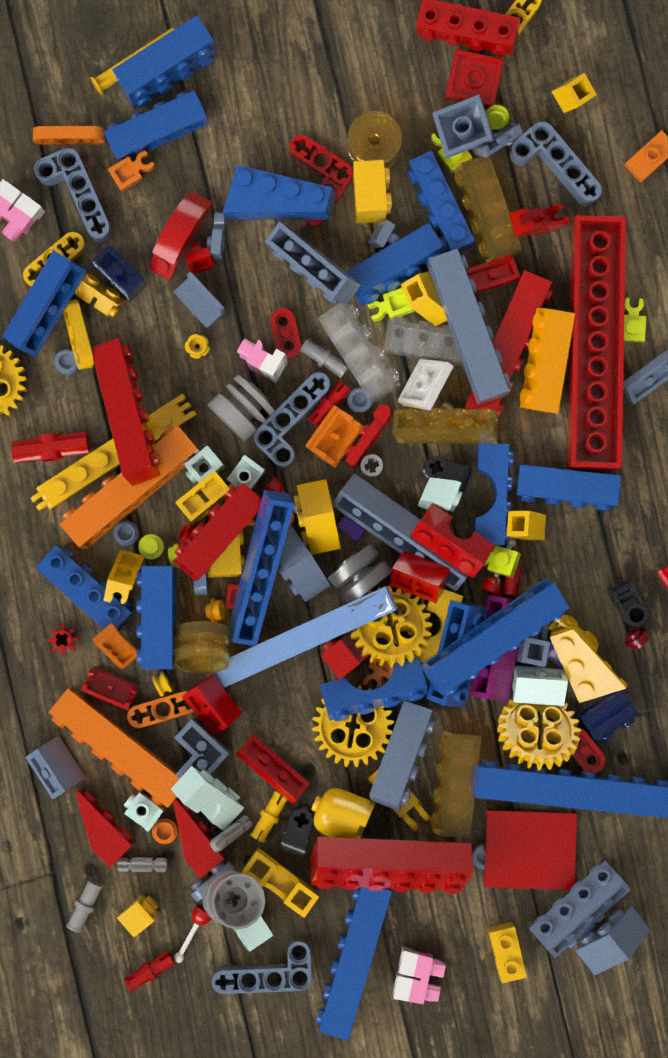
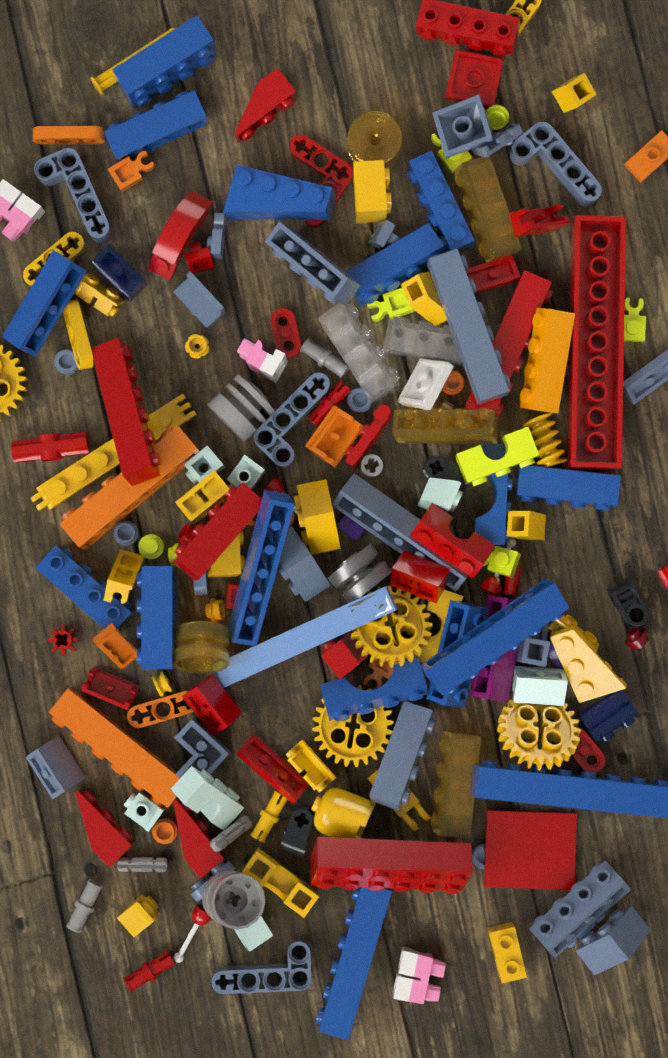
(269, 97): none -> red slope
(304, 758): none -> yellow hinge
(454, 383): none -> orange plate
(519, 450): none -> neon yellow arch
(544, 441): none -> yellow piece

